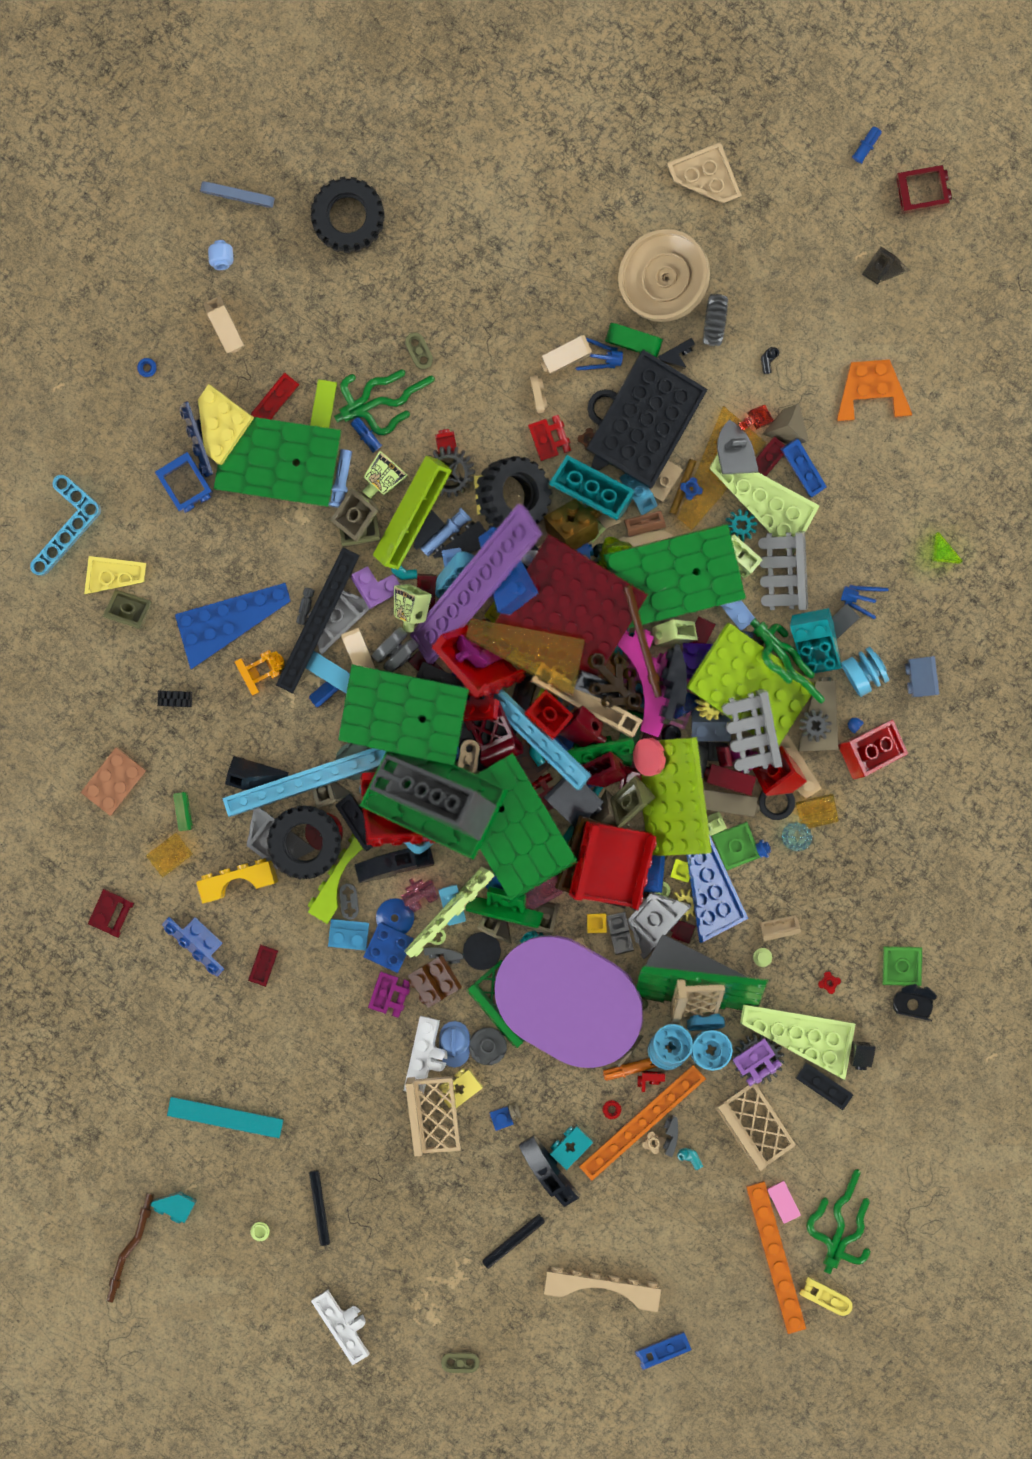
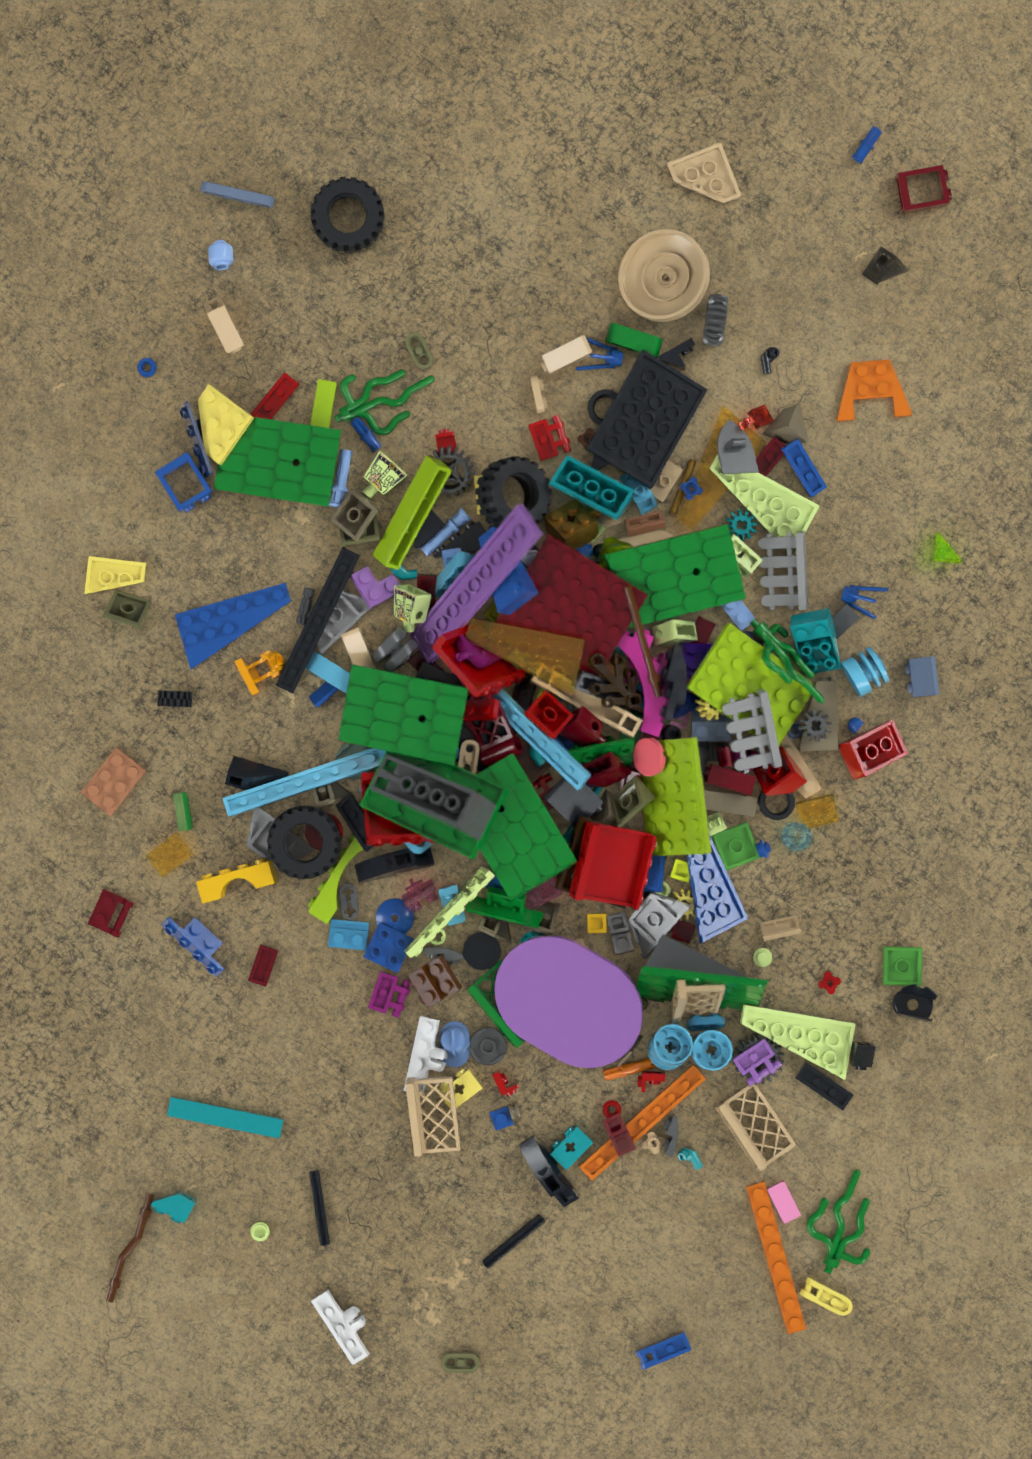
(69, 527): medium azure beam -> none
(501, 1081): none -> red bracket
(561, 1283): tan arch -> none
(619, 1134): none -> dark red slope
(797, 733): none -> sand blue plate

